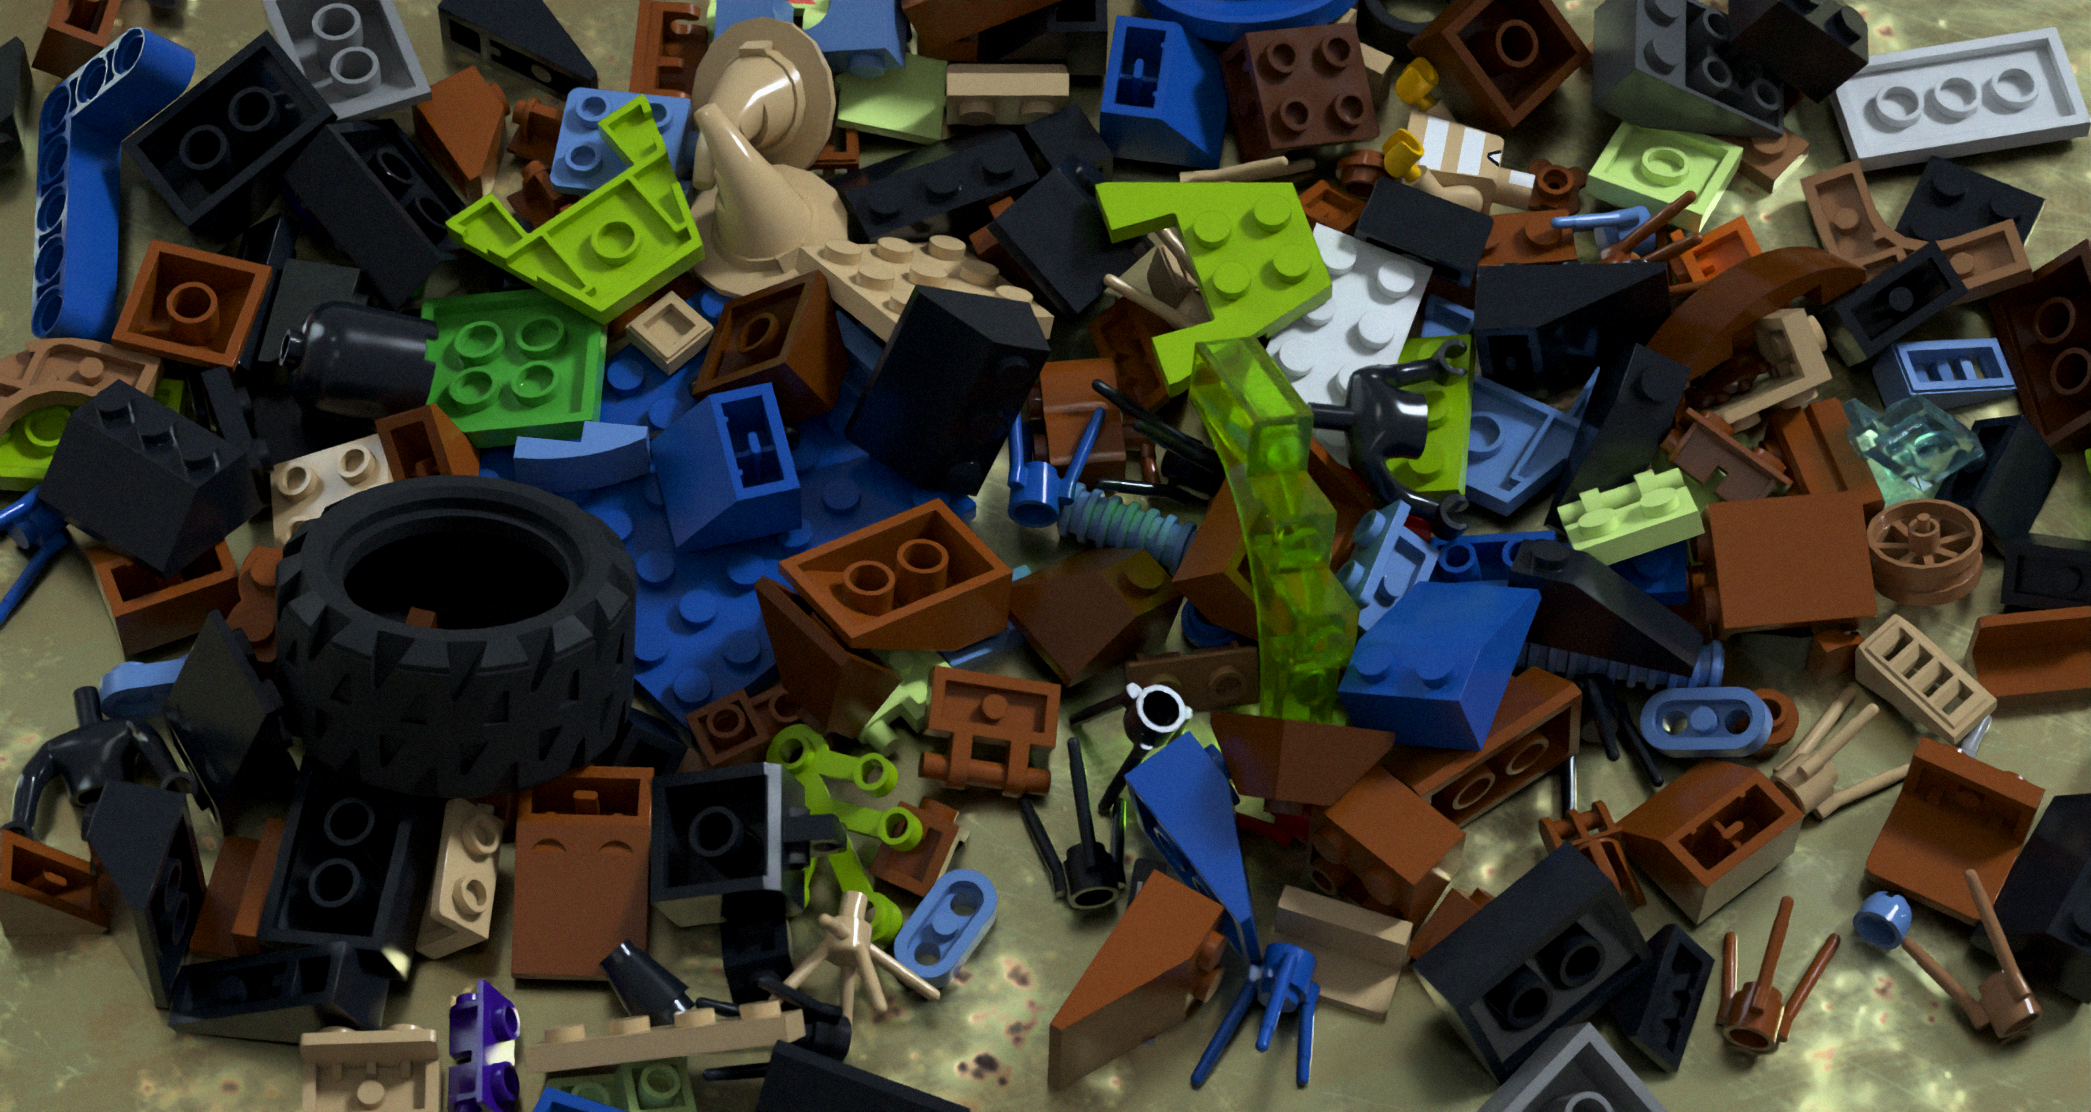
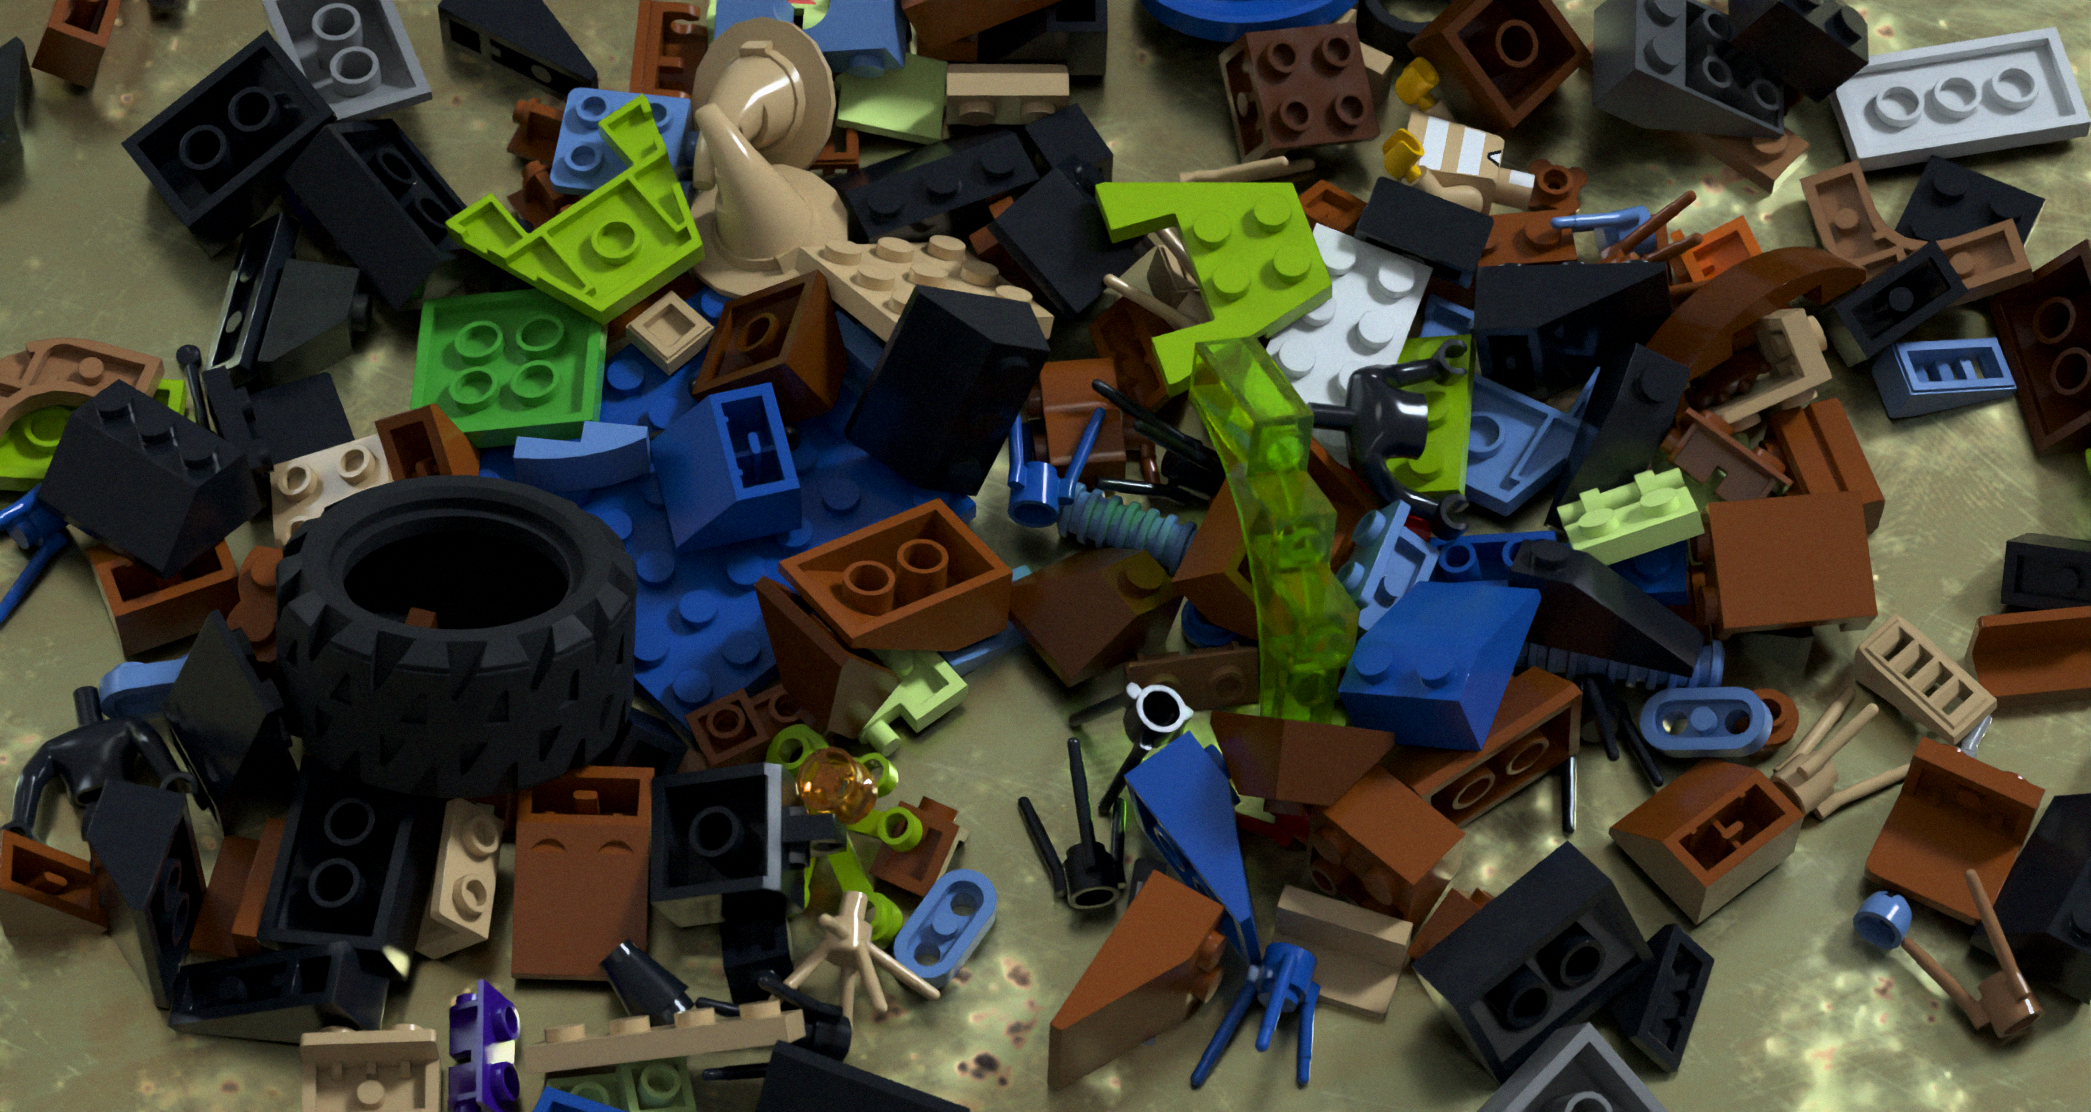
(81, 178): blue beam -> none
(192, 306): dark orange slope -> none
(358, 363): black cylinder -> none
(465, 131): dark orange slope -> none
(822, 777): none -> clear orange wheel
(995, 712): dark orange plate -> none
(1163, 95): blue slope -> none
(1360, 172): dark orange plate -> none
(1601, 848): dark orange arm -> none
(1659, 167): yellowish green plate -> none
(1755, 1014): dark orange plant -> none
(1832, 654): dark orange tile -> none
(1912, 440): clear light blue bracket -> none
(1917, 548): medium nougat wheel -> none
(2007, 481): black panel -> none

